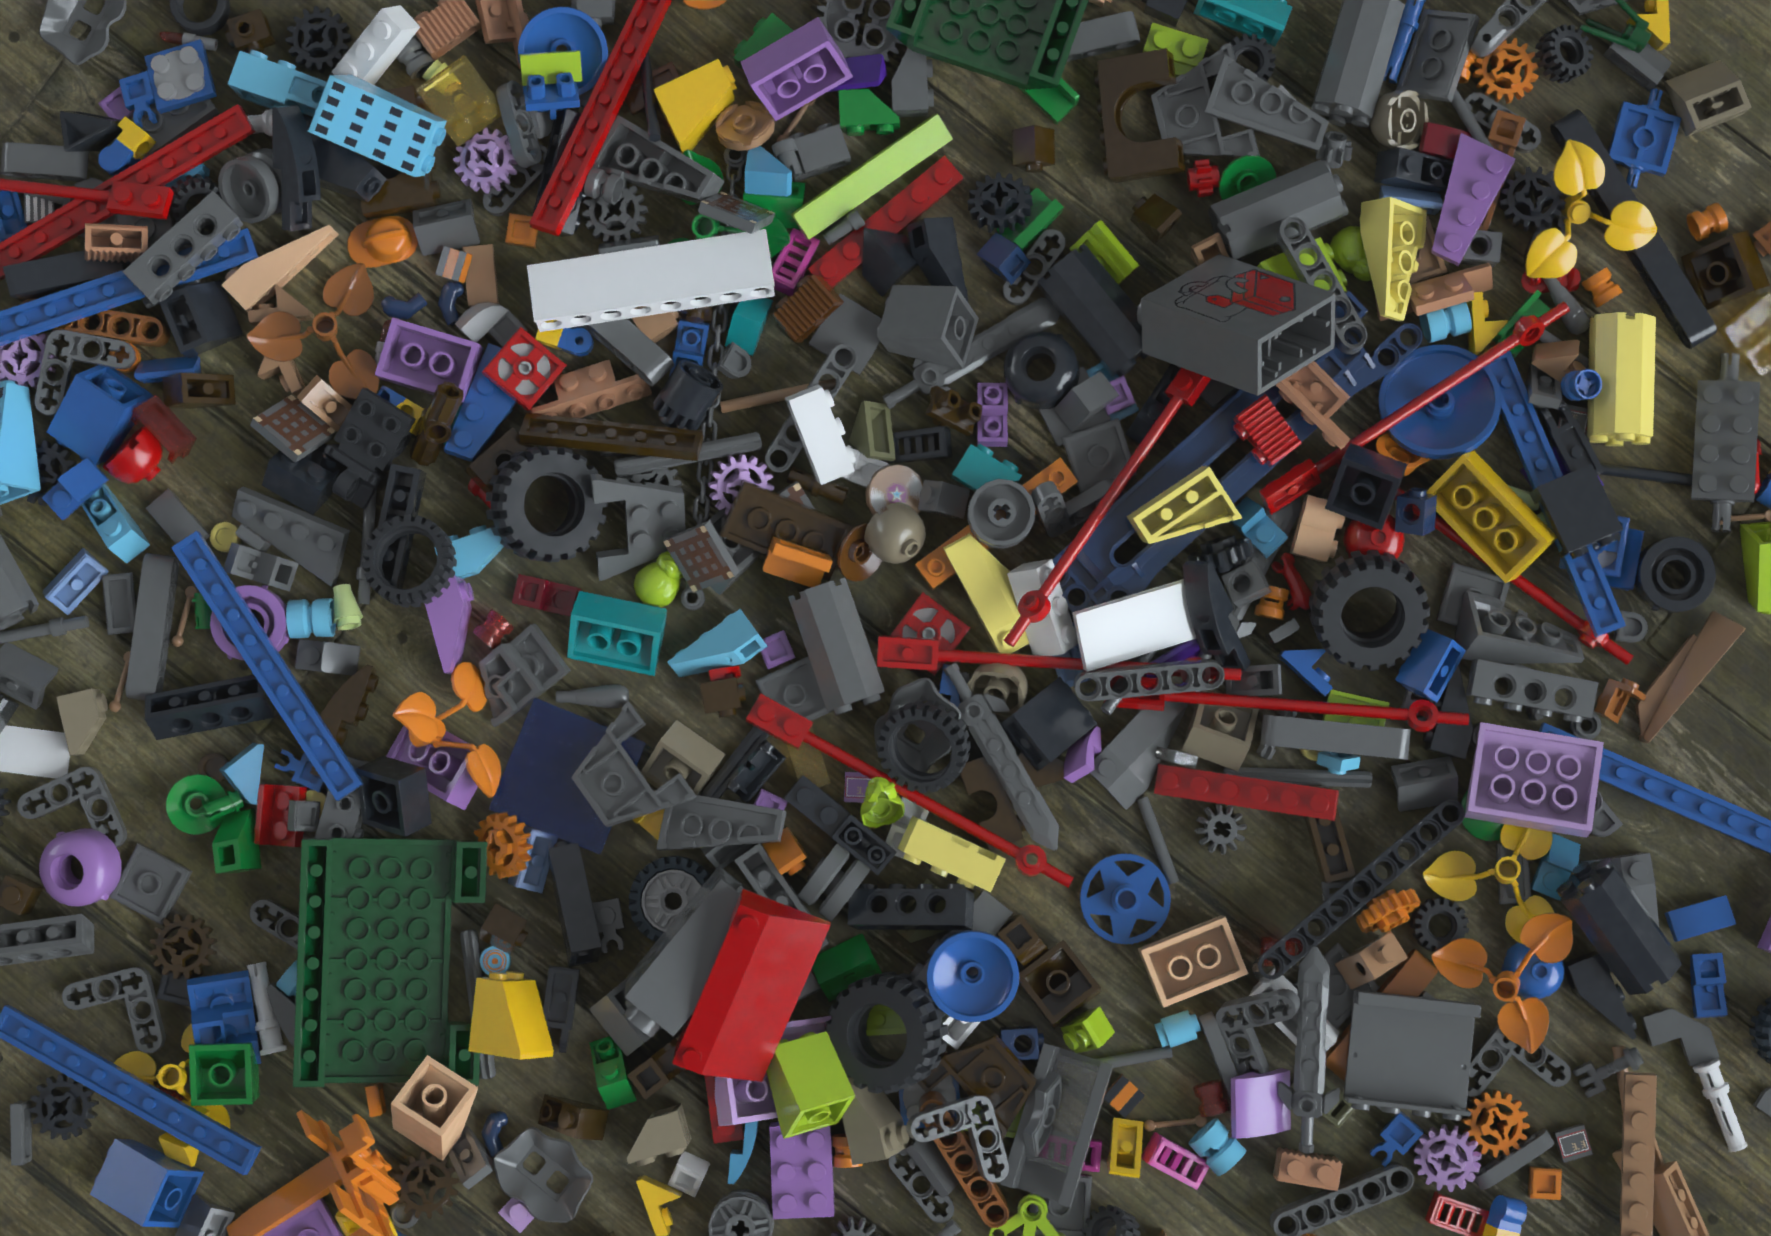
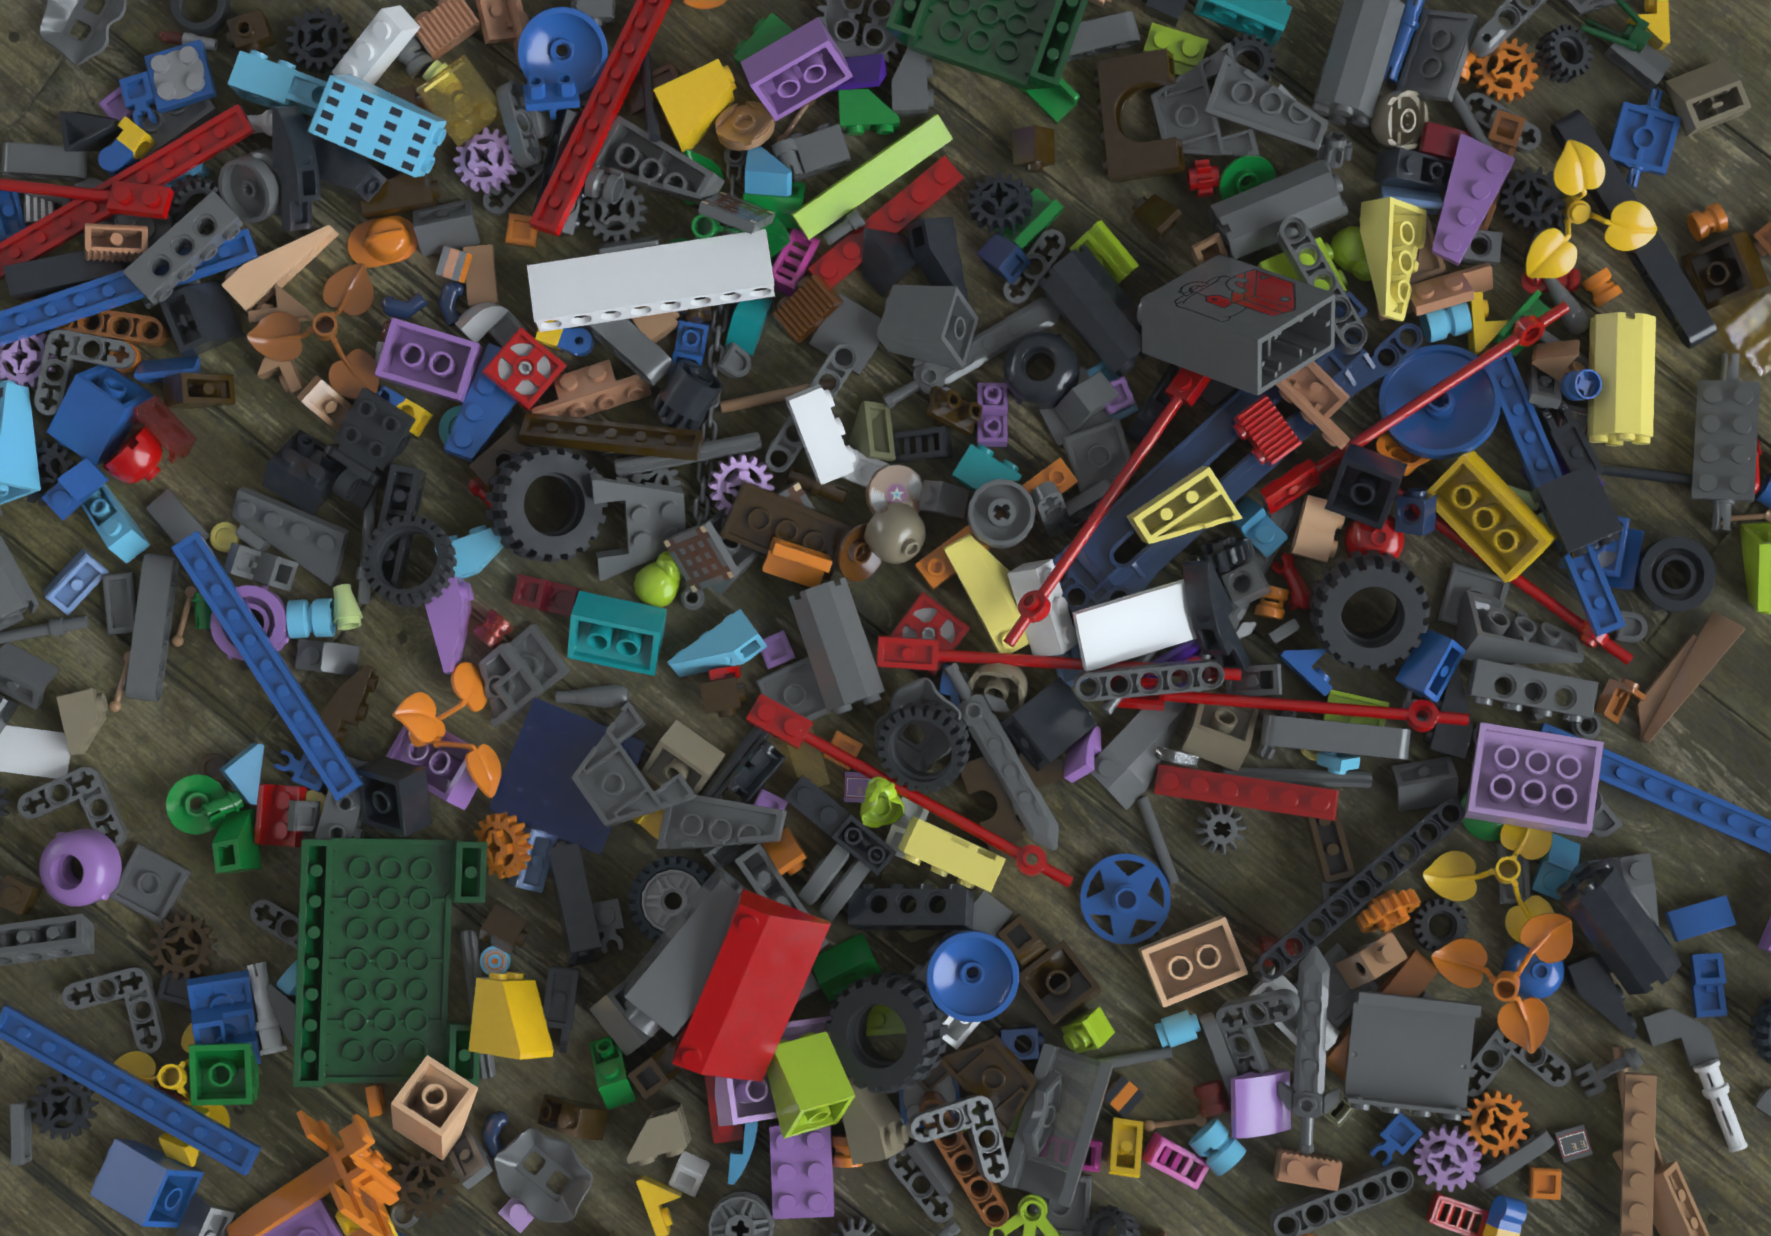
(207, 707): black brick -> none
(293, 428): tile -> none
(436, 423): dark brown piece -> none
(550, 65): lime tile -> none
(847, 744): none -> orange tile

